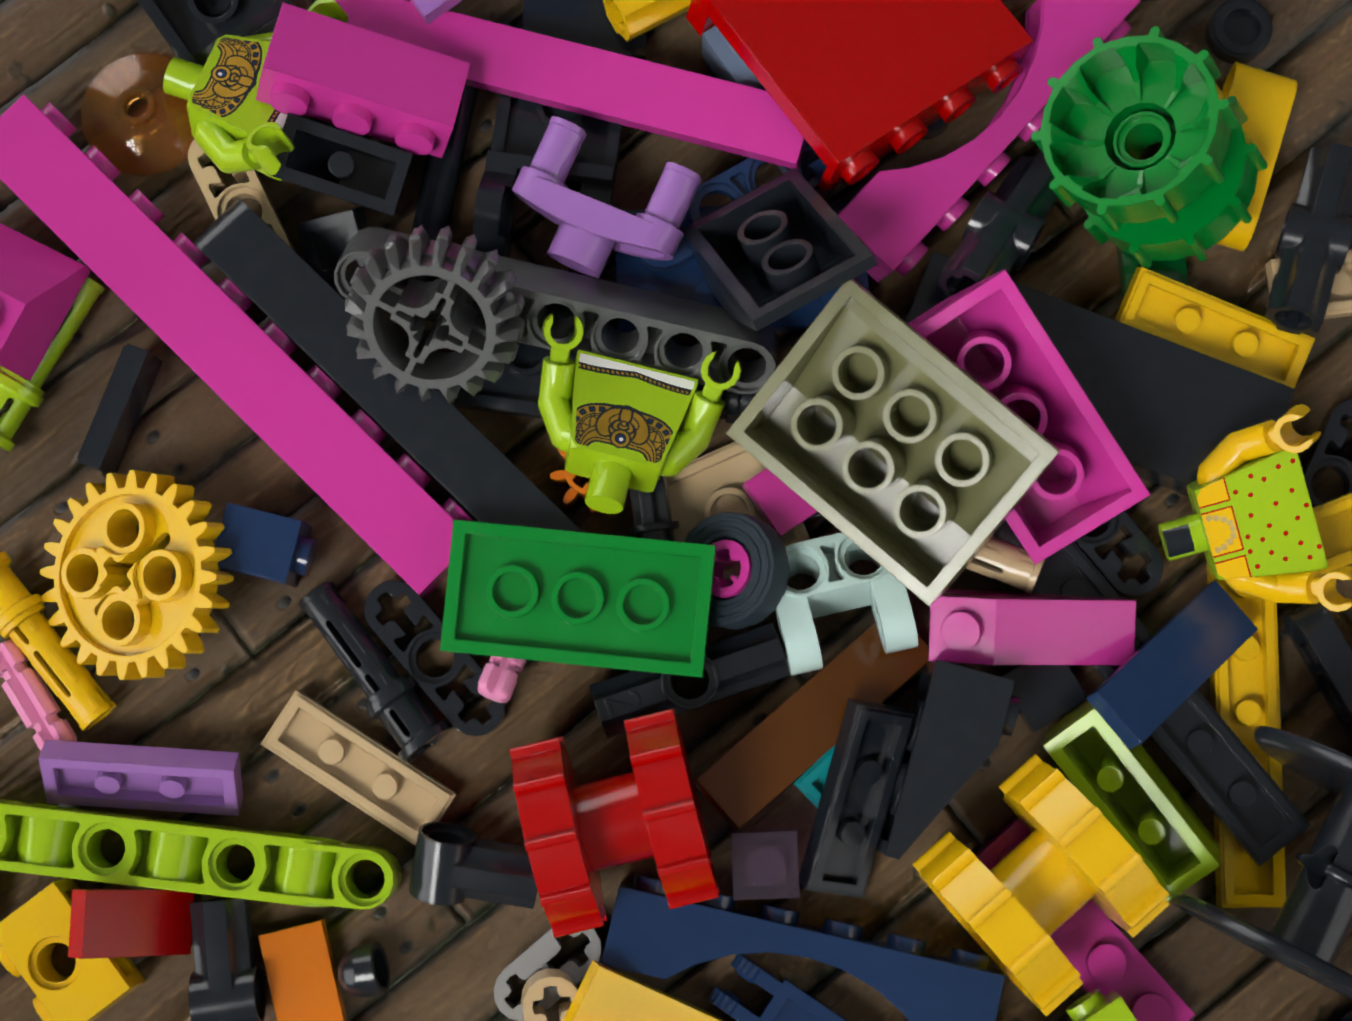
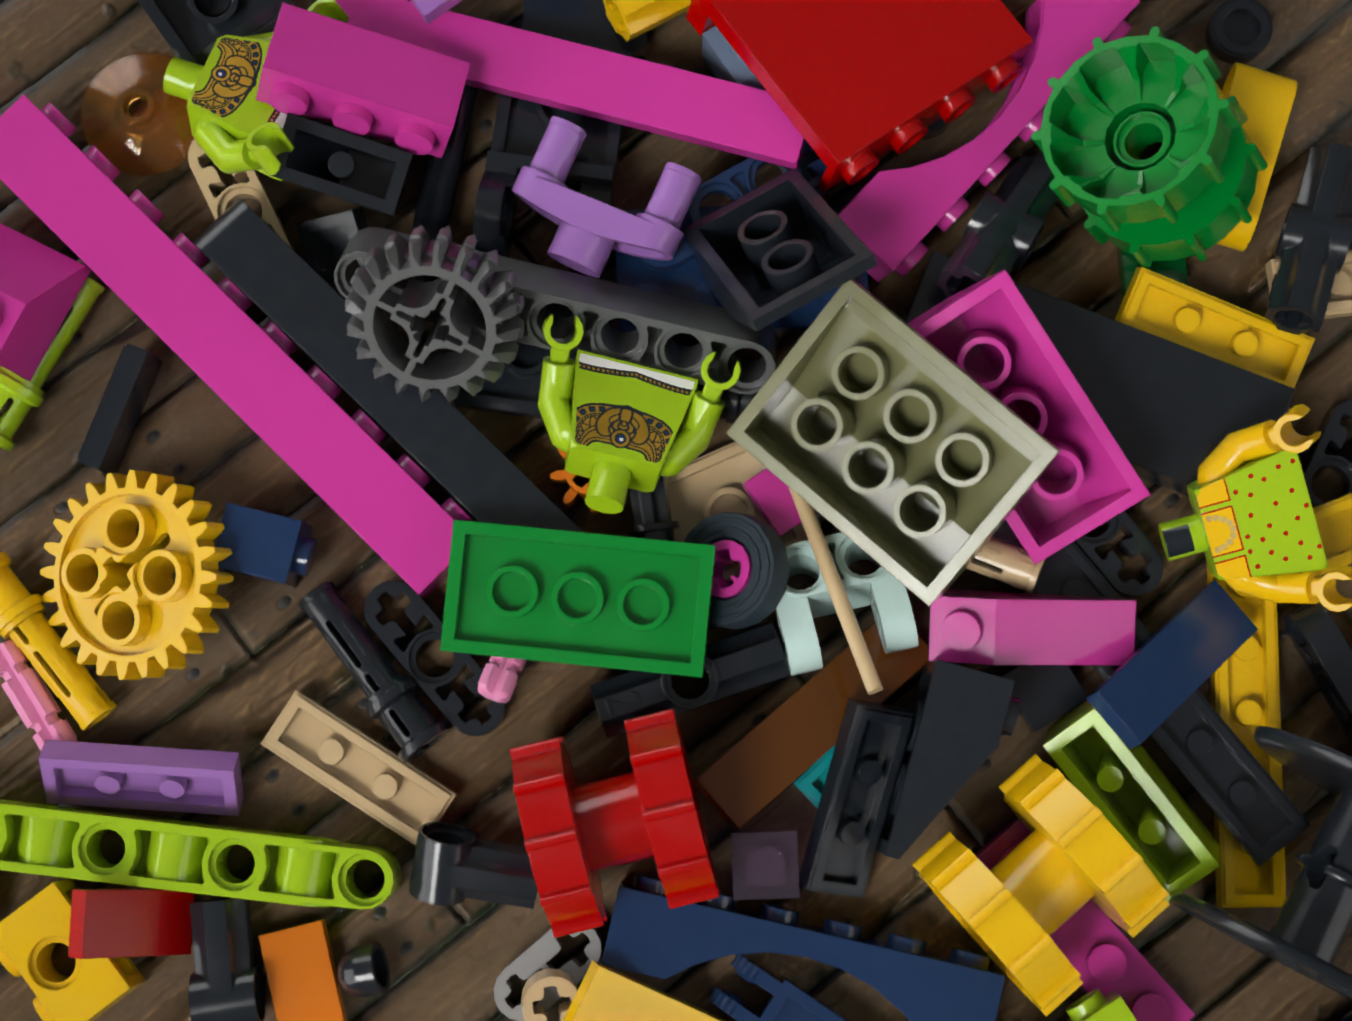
(838, 595): none -> tan axle

